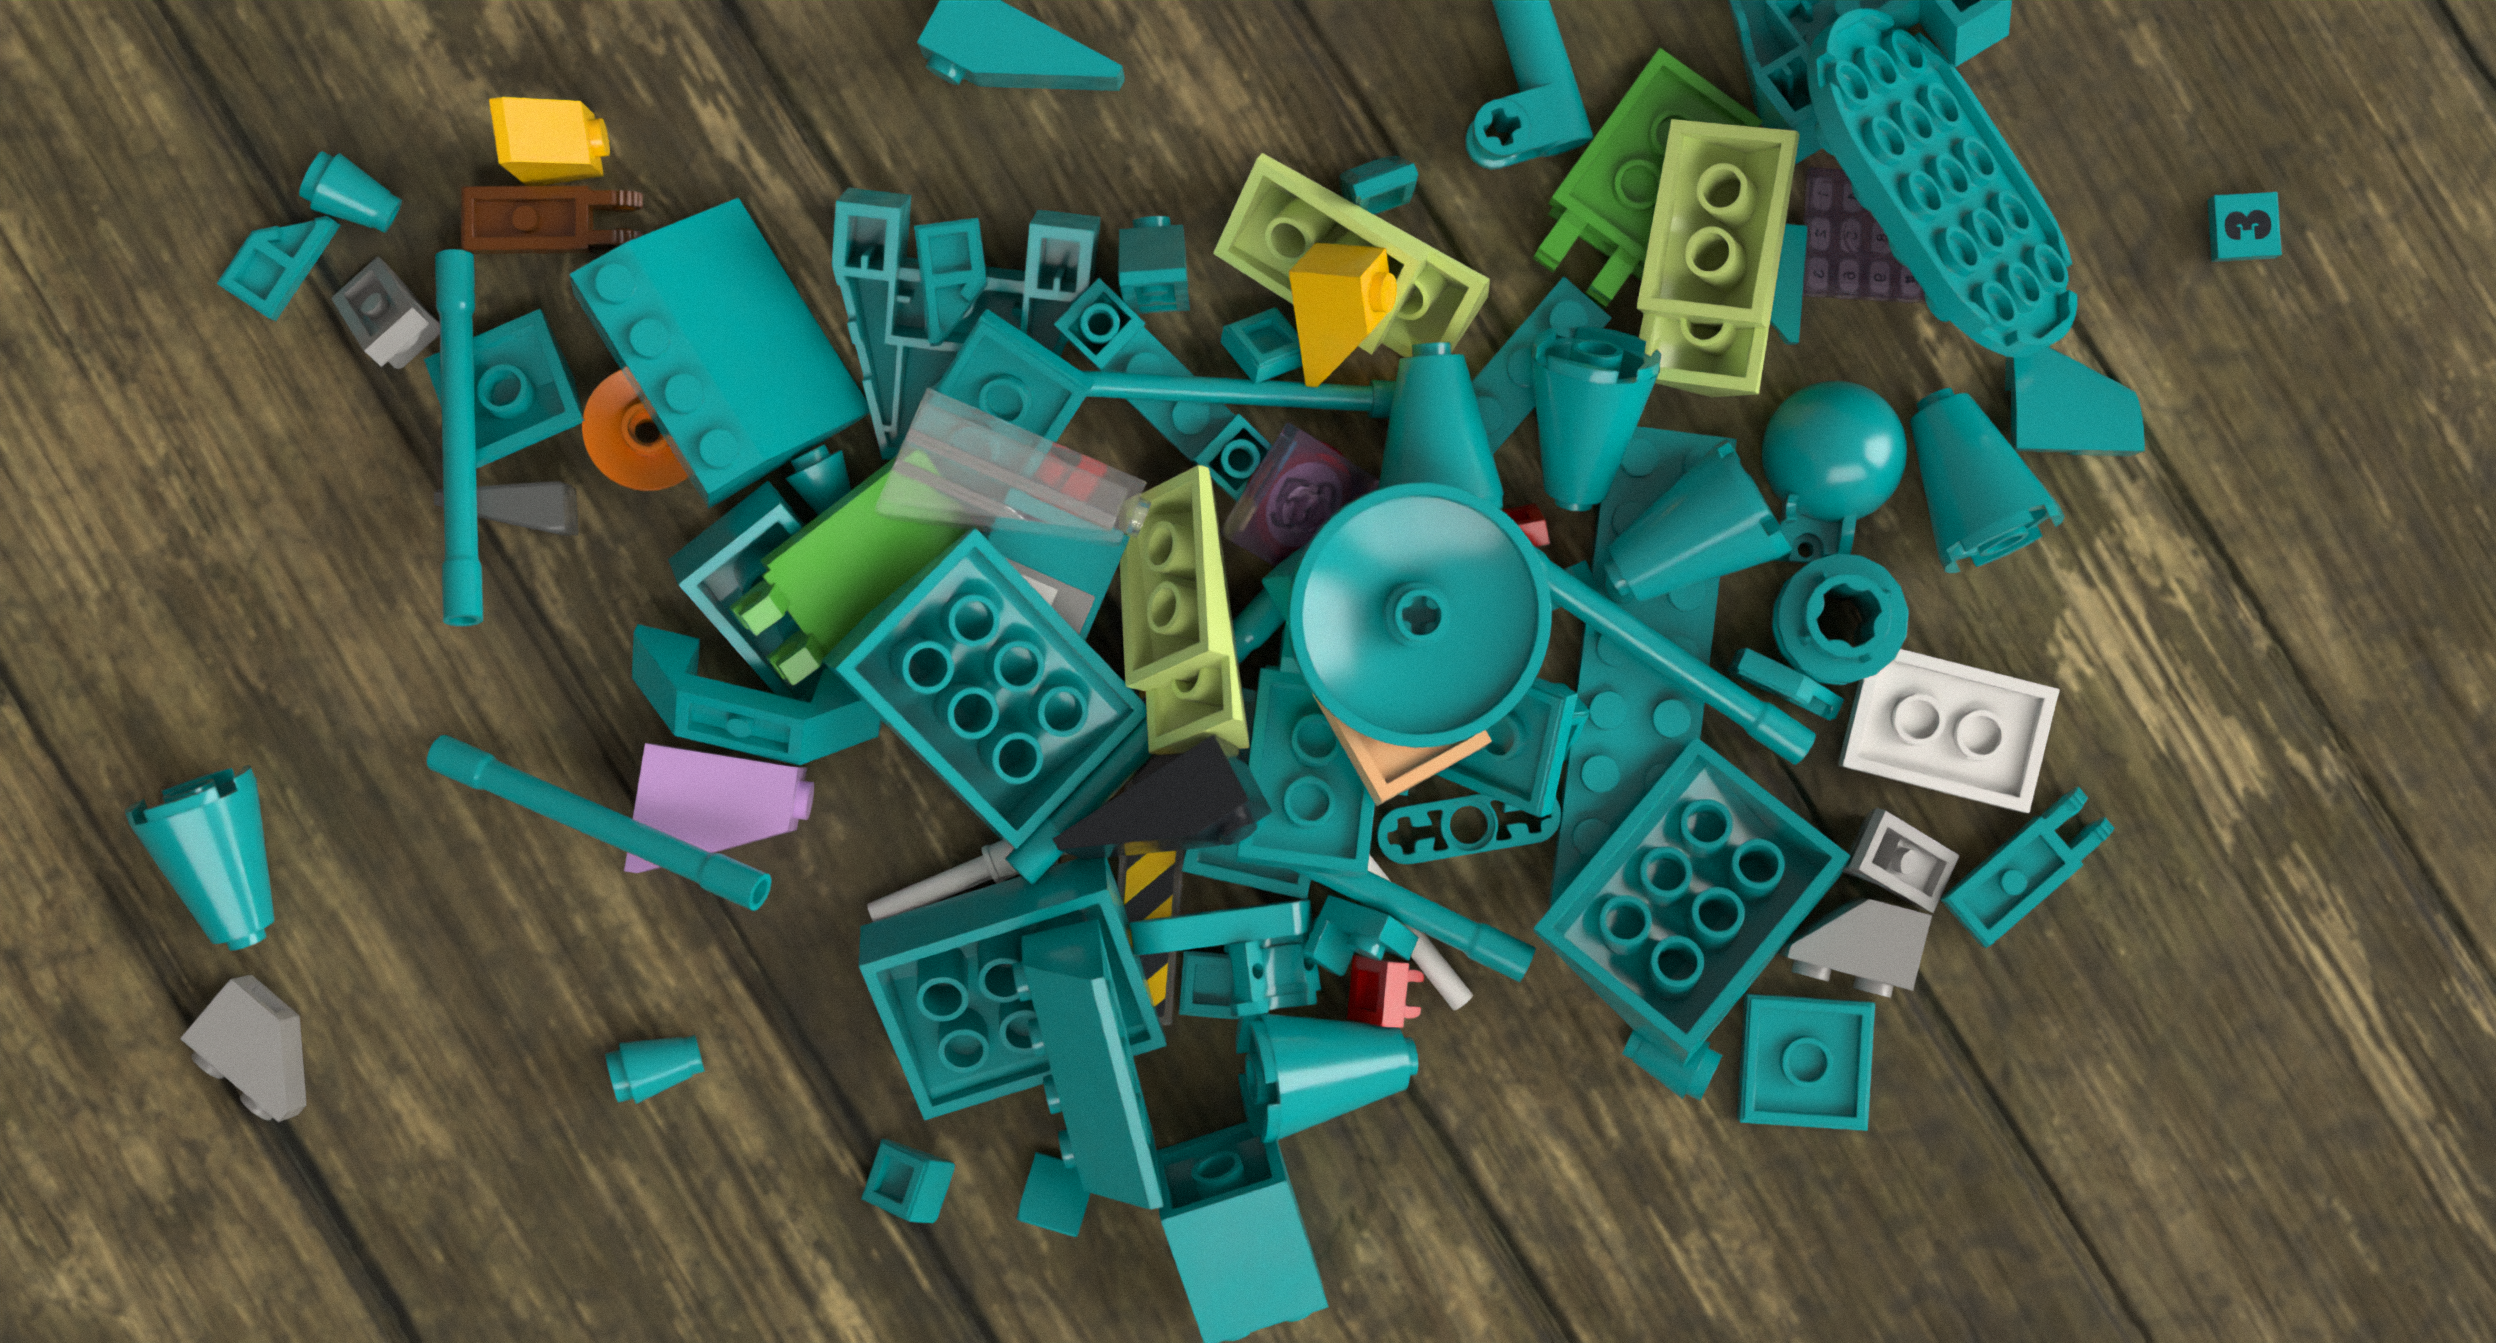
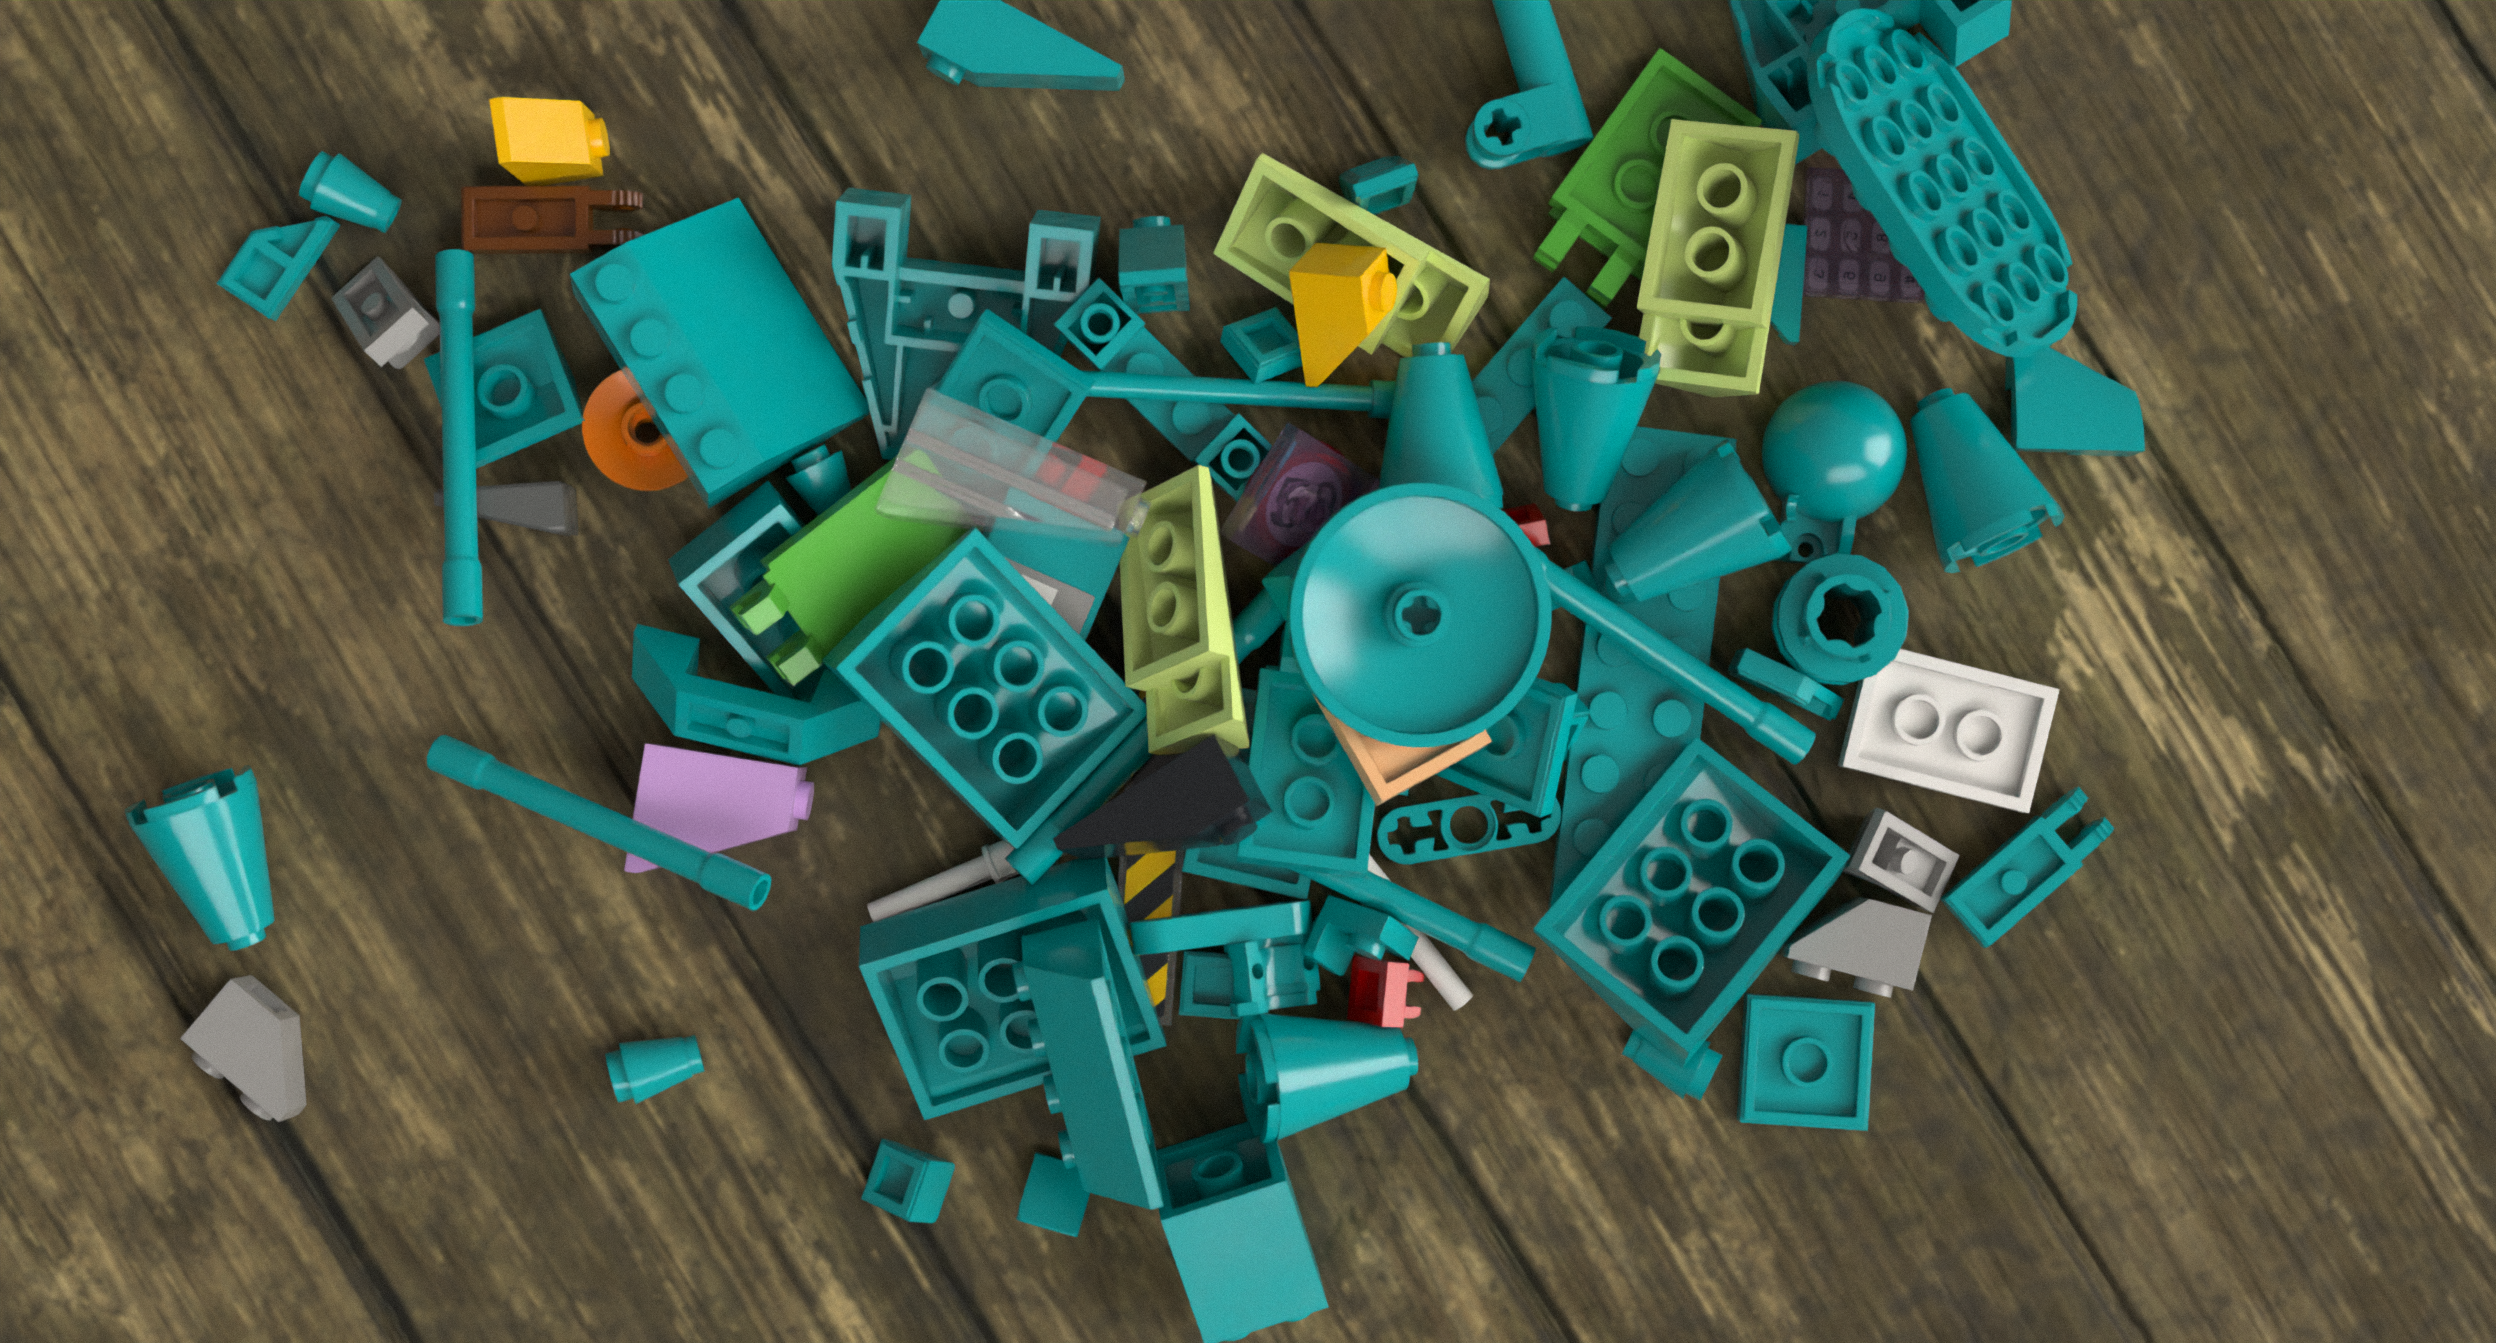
(950, 273): teal tile -> none
(2244, 226): teal tile -> none

